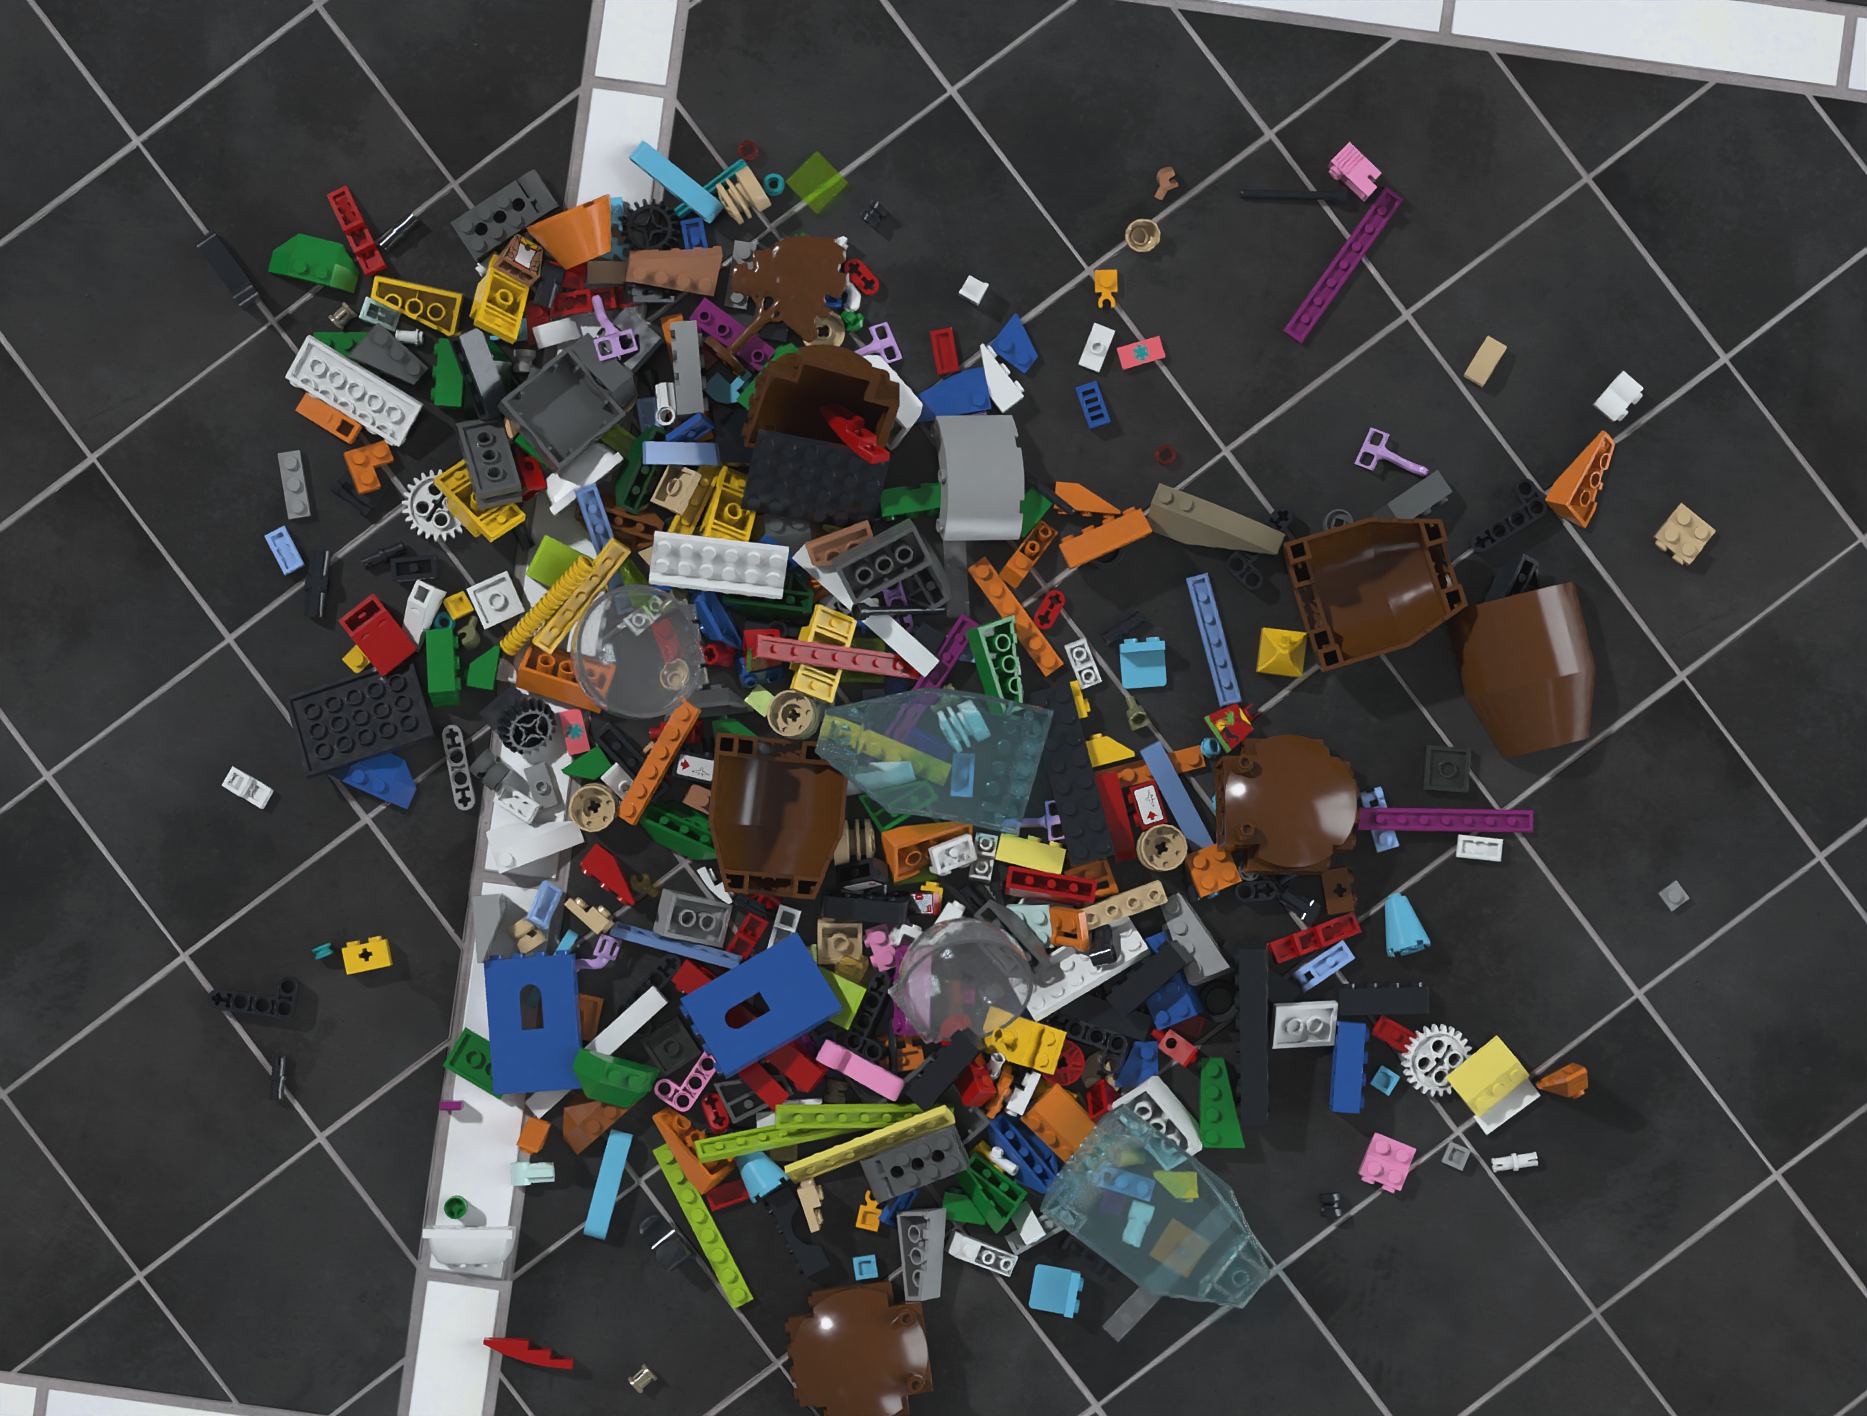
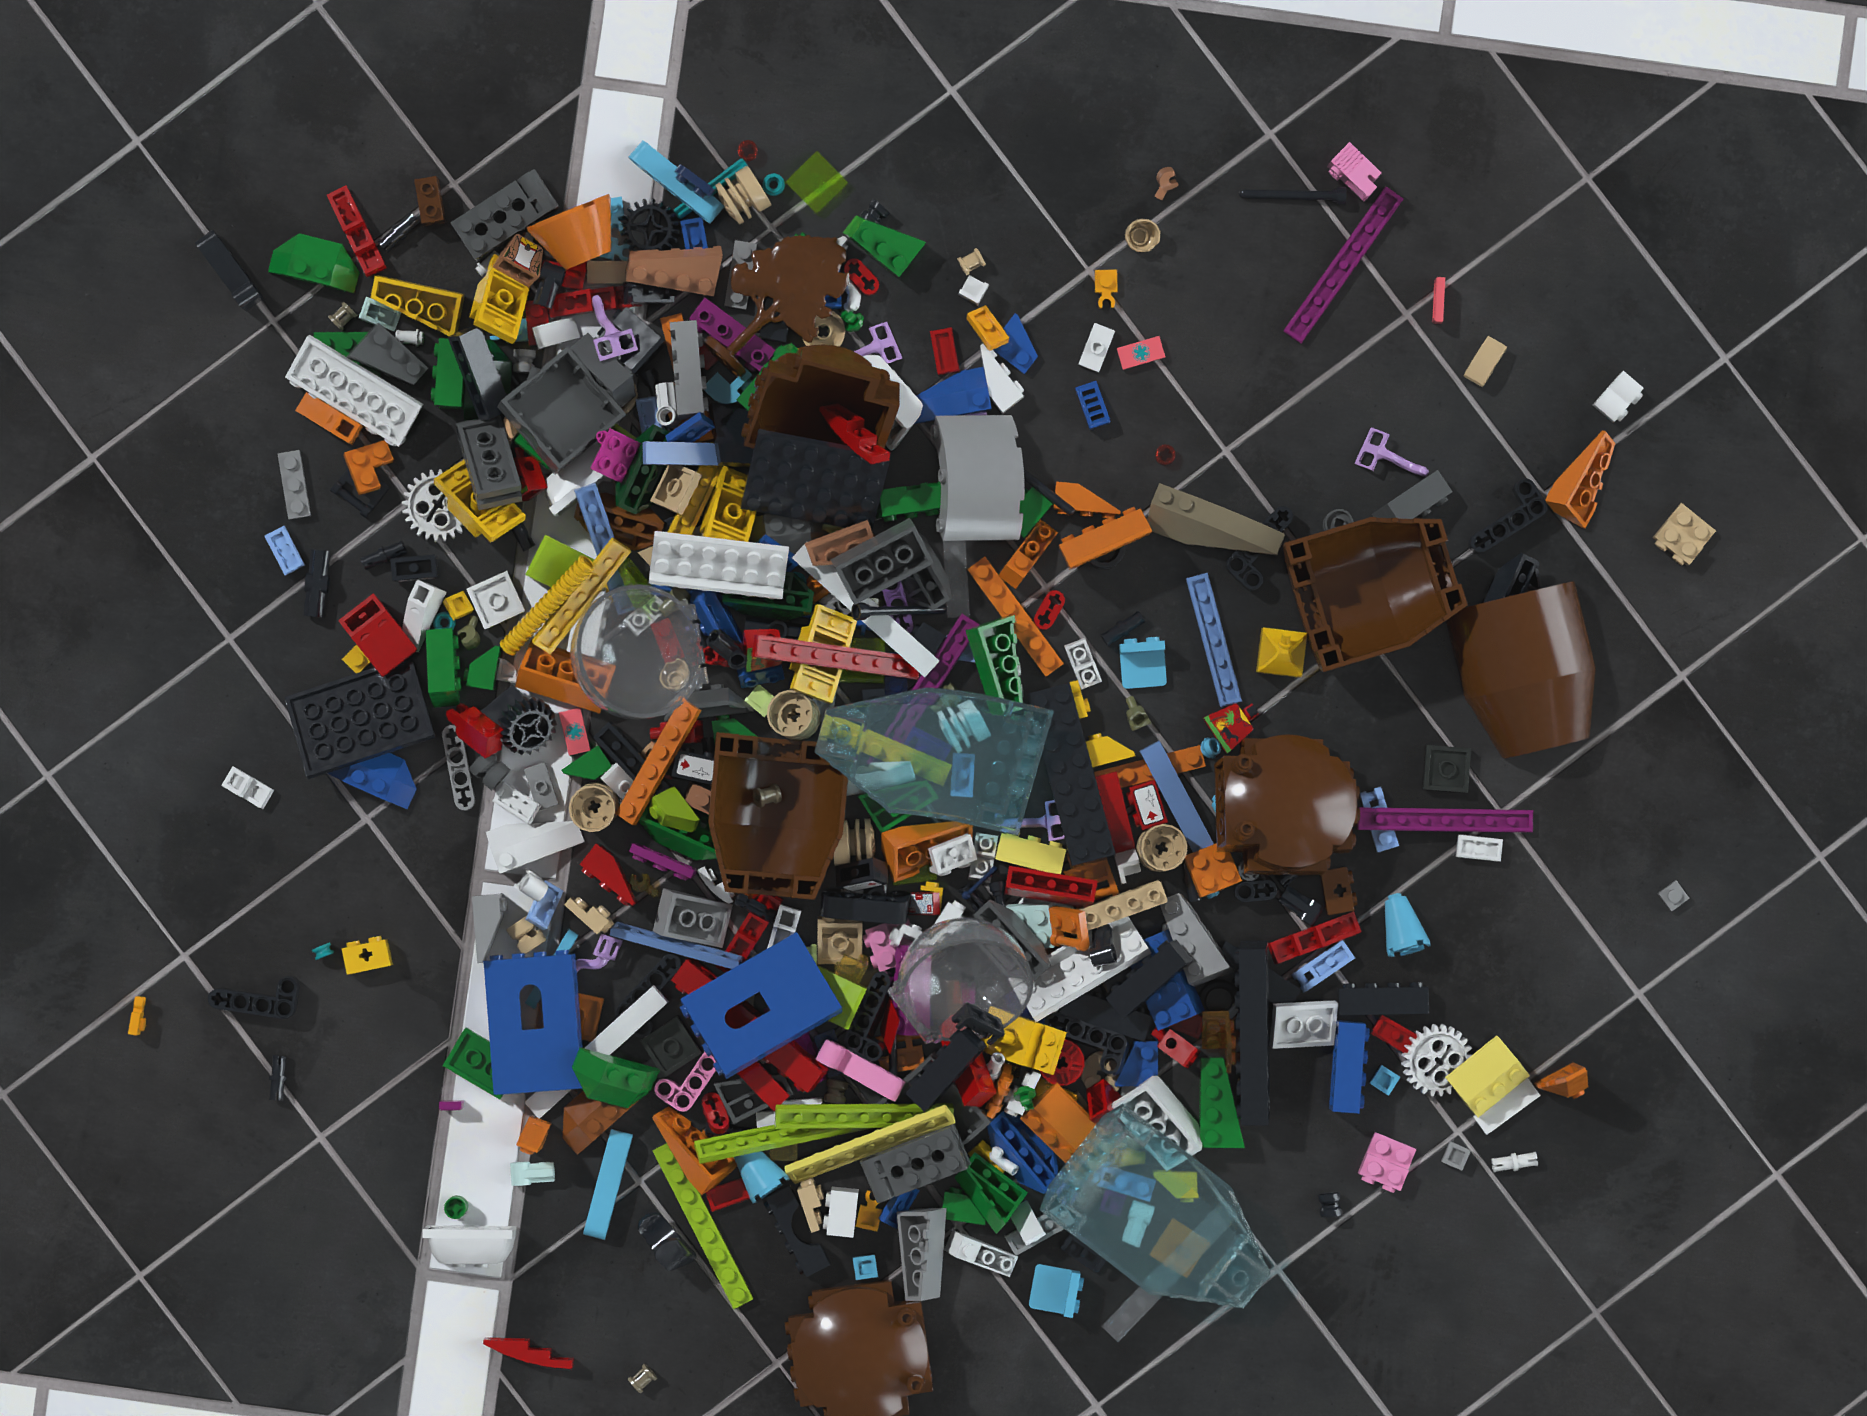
(137, 1022): none -> light orange plate
(430, 201): none -> reddish brown brick
(476, 729): none -> red hinge
(532, 885): none -> white piece
(614, 454): none -> dark pink hinge
(662, 861): none -> magenta plate
(673, 811): none -> lime slope
(686, 177): none -> dark blue plate
(729, 649): none -> black piece
(767, 795): none -> dark tan bush
(842, 1211): none -> white brick
(885, 245): none -> green wedge
(889, 1025): none -> red sticker
(966, 894): none -> dark blue hinge
(971, 261): none -> tan bush
(979, 1021): none -> black hinge
(987, 328): none -> light orange plate
(1025, 1095): none -> green plate
(1127, 864): none -> white panel
(1217, 1034): none -> clear orange bracket
(1438, 300): none -> coral tile

